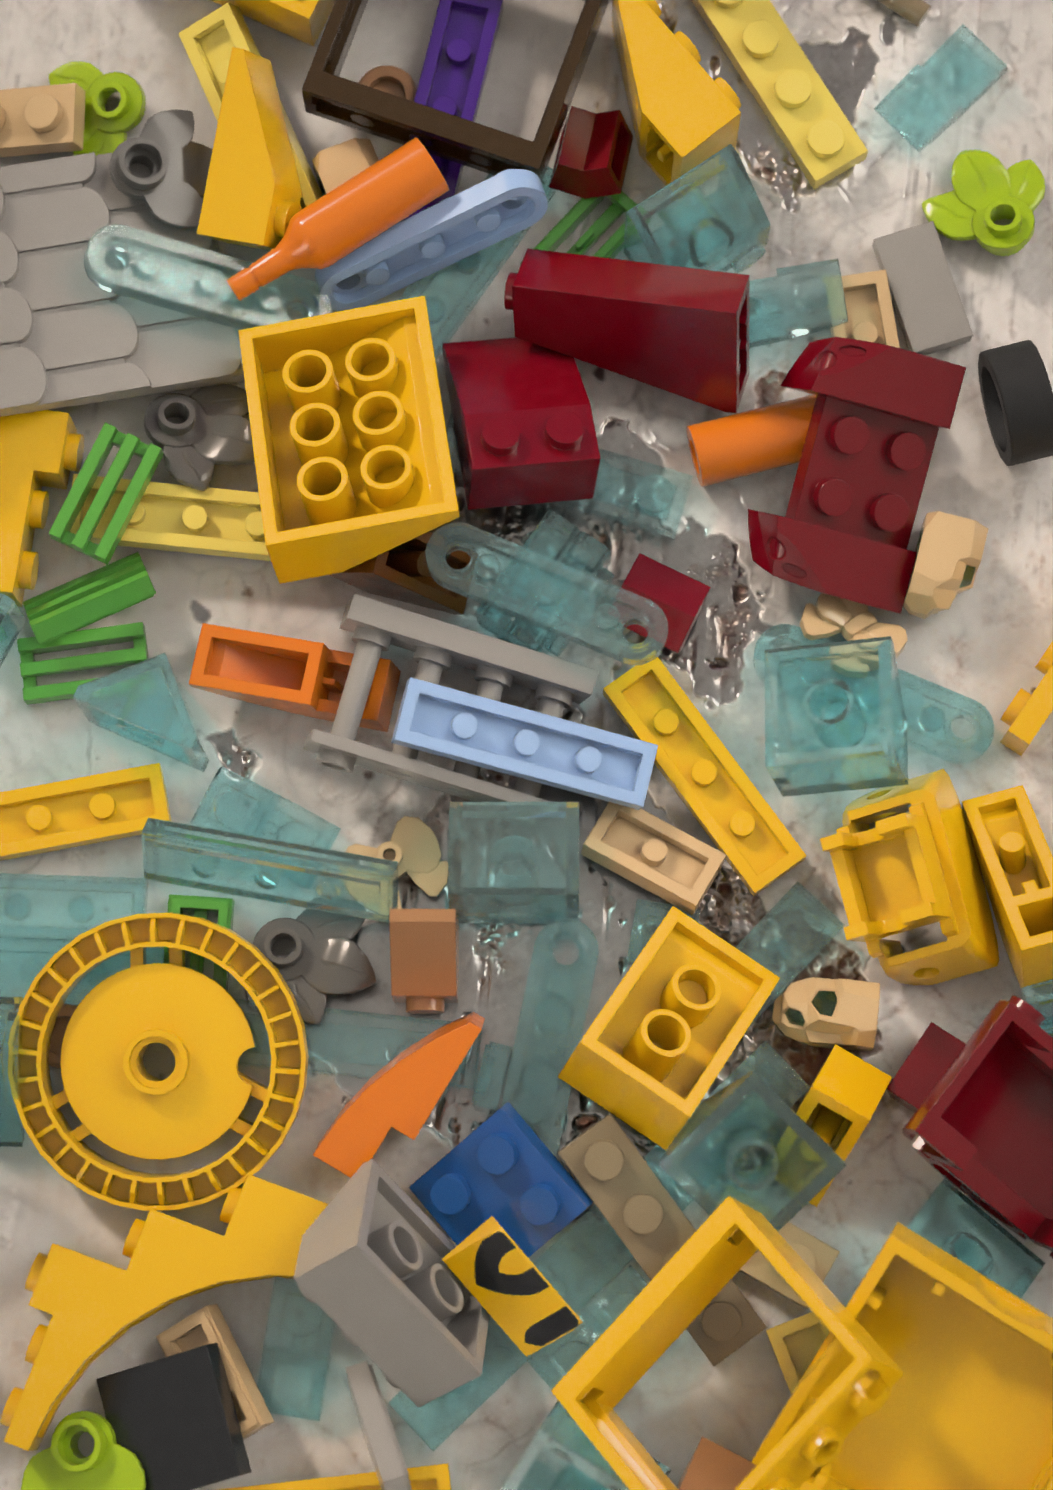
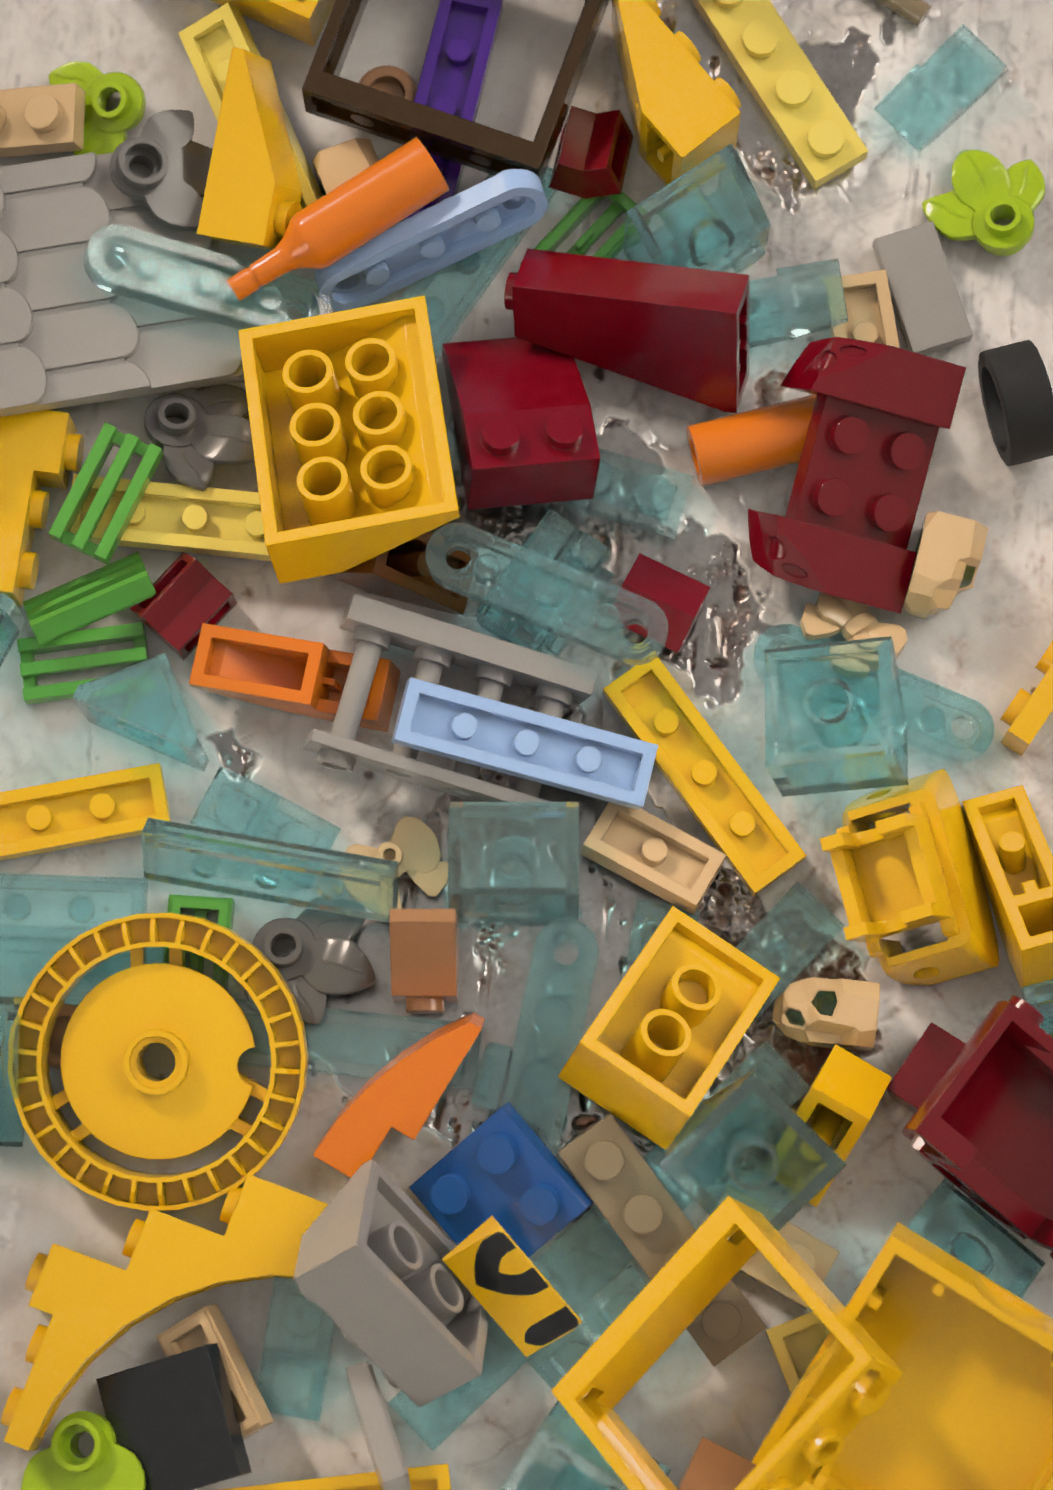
(182, 602): none -> dark red piece

